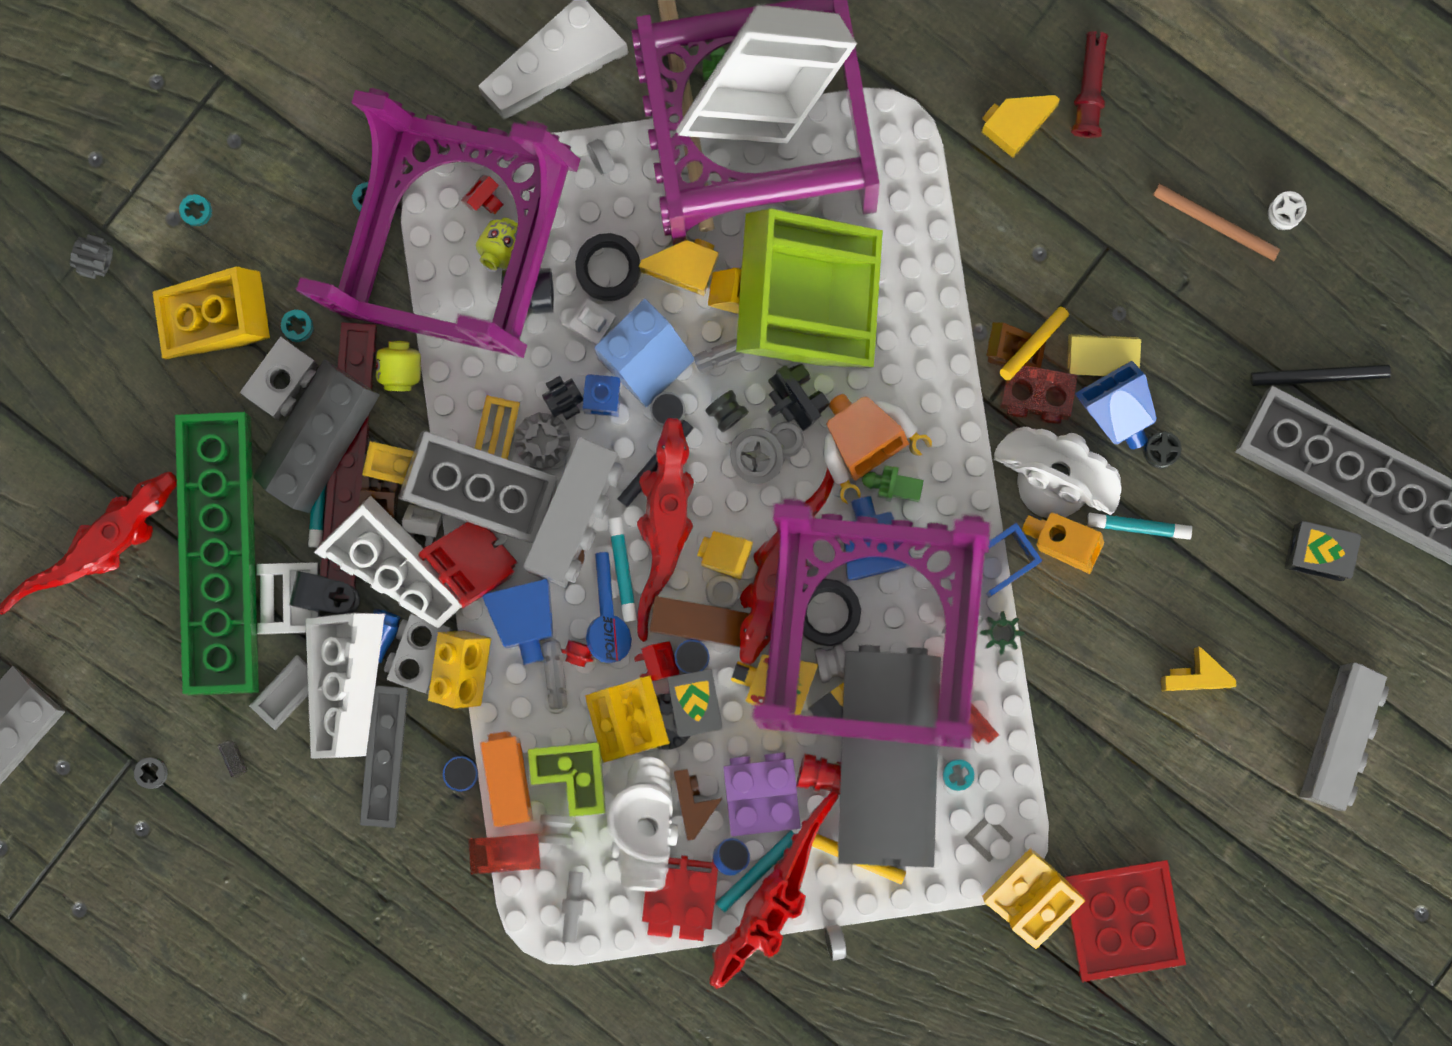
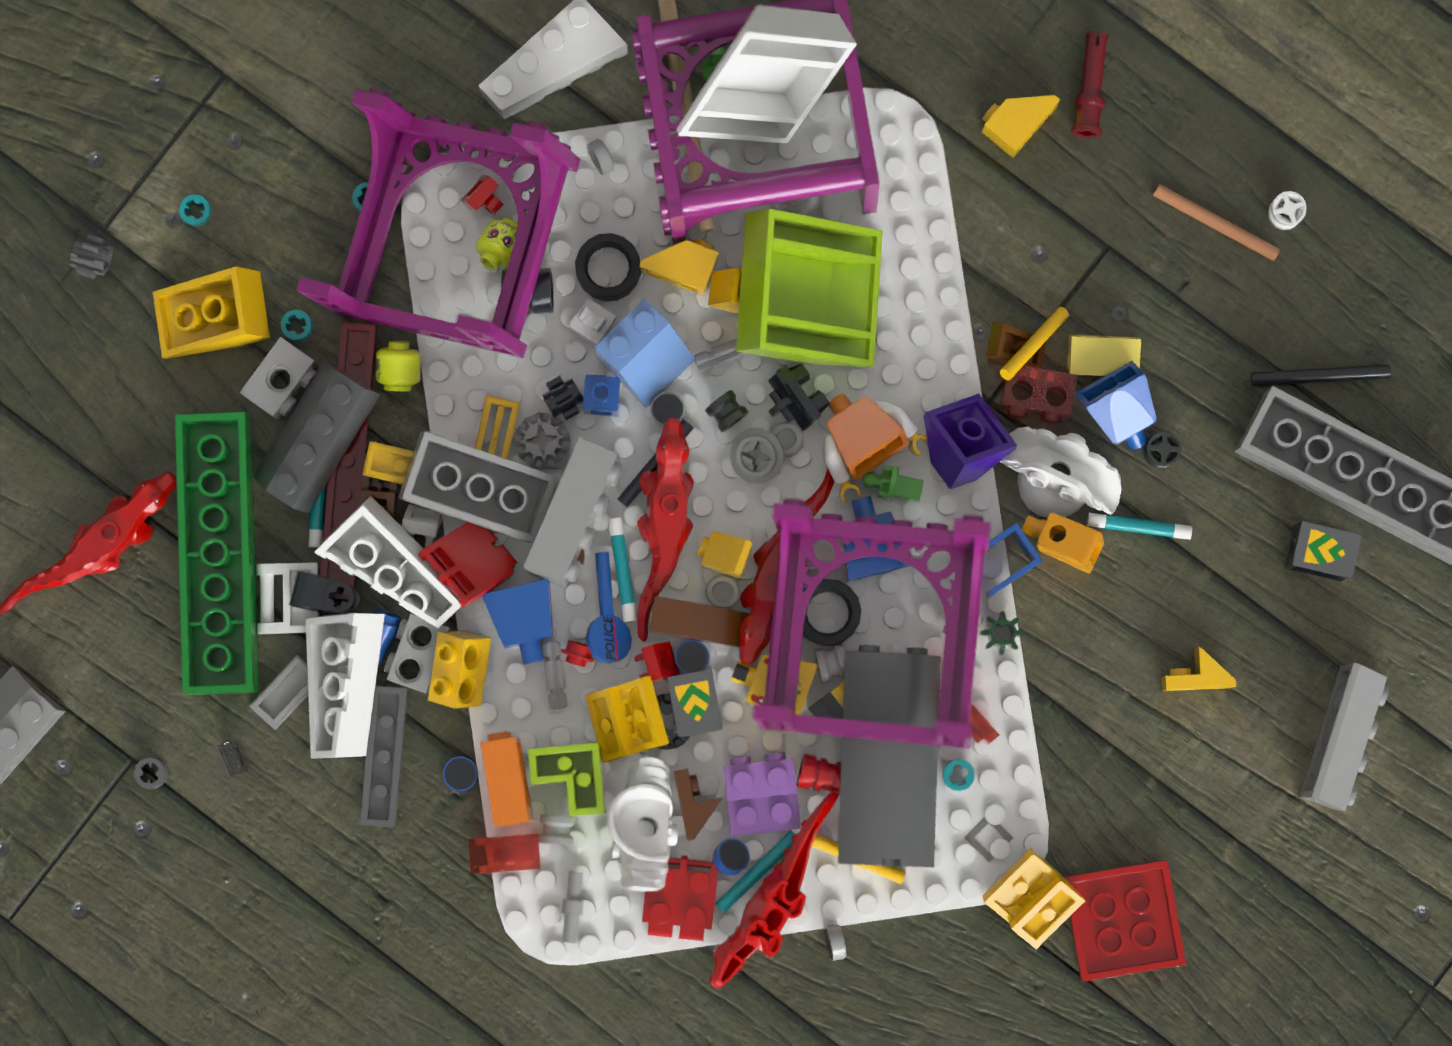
(965, 440): none -> dark purple slope

